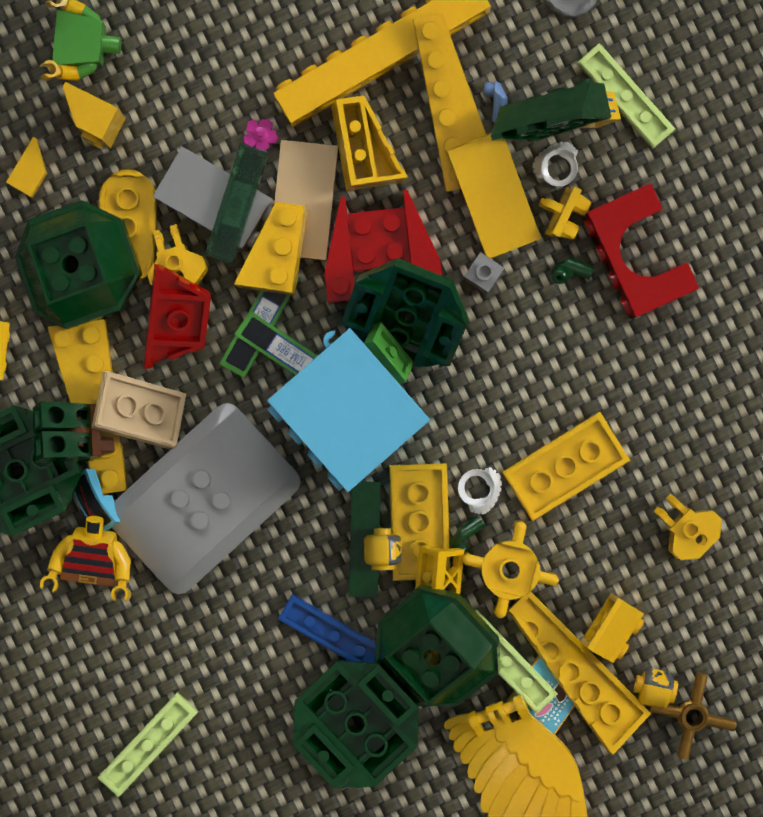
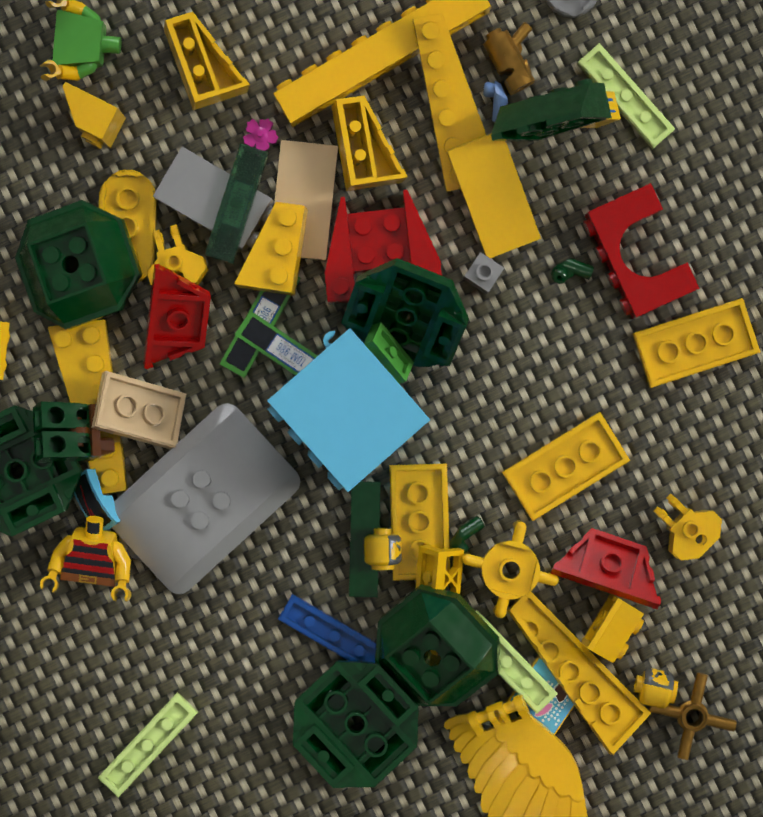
(29, 170): yellow tile -> none
(201, 63): none -> yellow wedge
(481, 505): white piece -> none
(507, 57): none -> pearl gold piece
(563, 150): white piece -> none
(570, 201): yellow hips -> none
(611, 566): none -> red wing
(696, 343): none -> yellow tile

